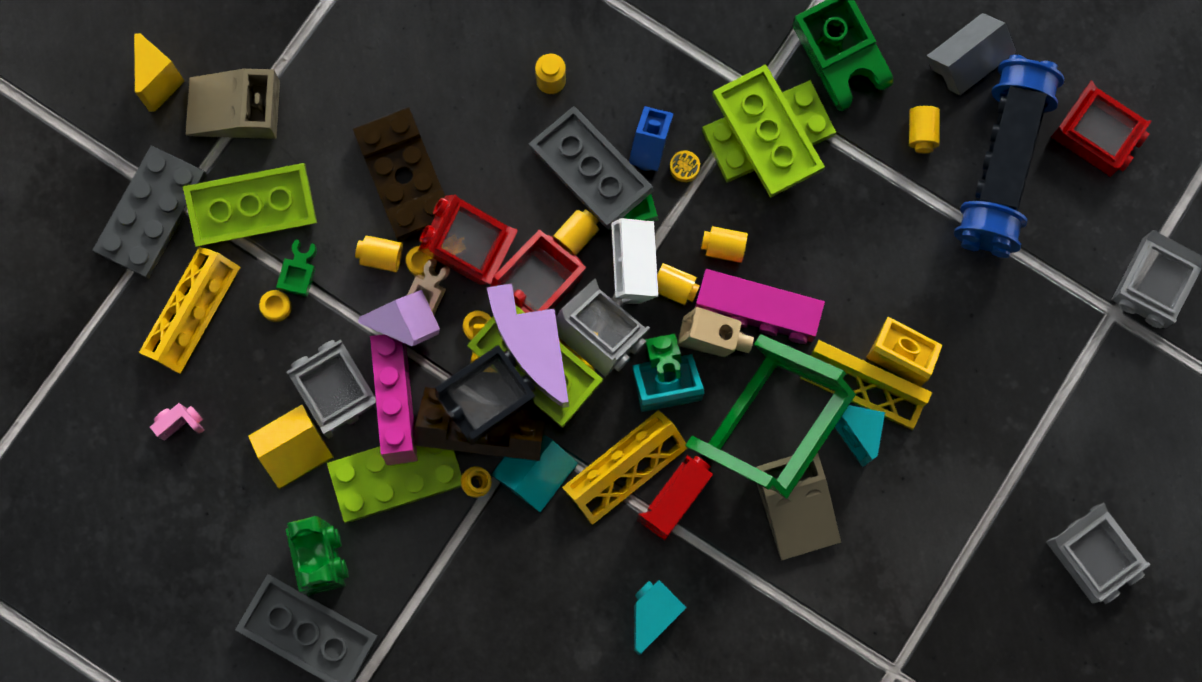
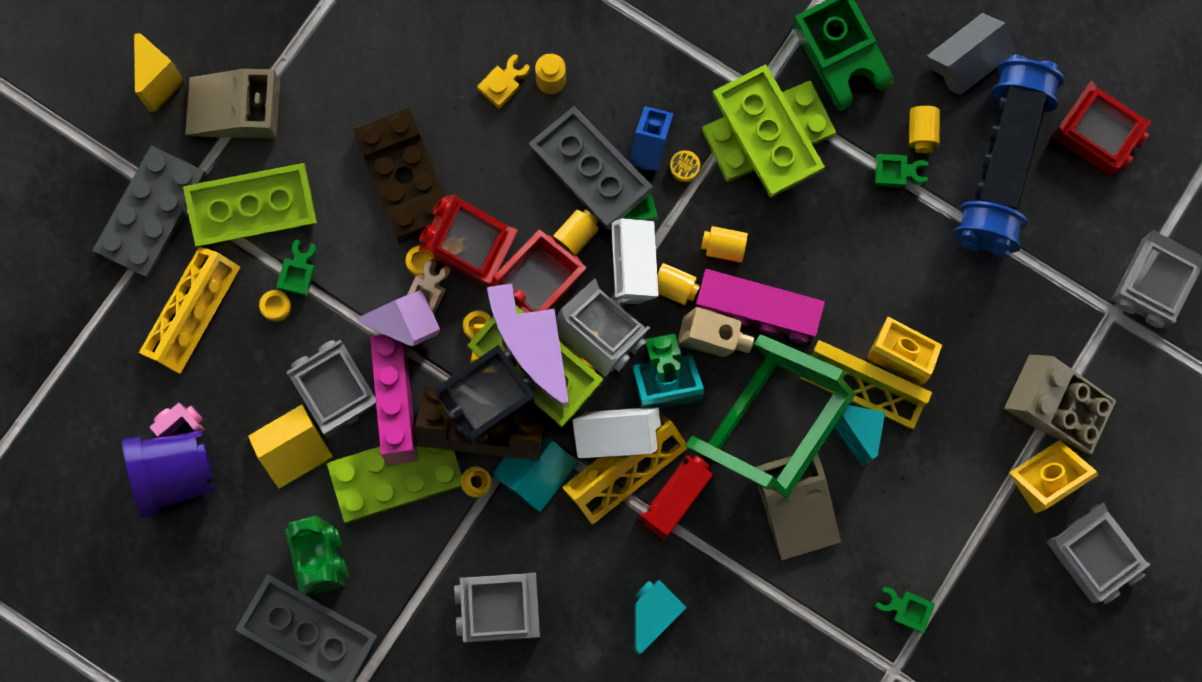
(166, 470): none -> dark purple piece
(379, 253): yellow brick -> none
(498, 608): none -> window
(502, 85): none -> yellow plate
(616, 432): none -> white piece
(894, 171): none -> green plate
(910, 609): none -> green plate
(1051, 476): none -> yellow slope
(1060, 402): none -> dark tan slope

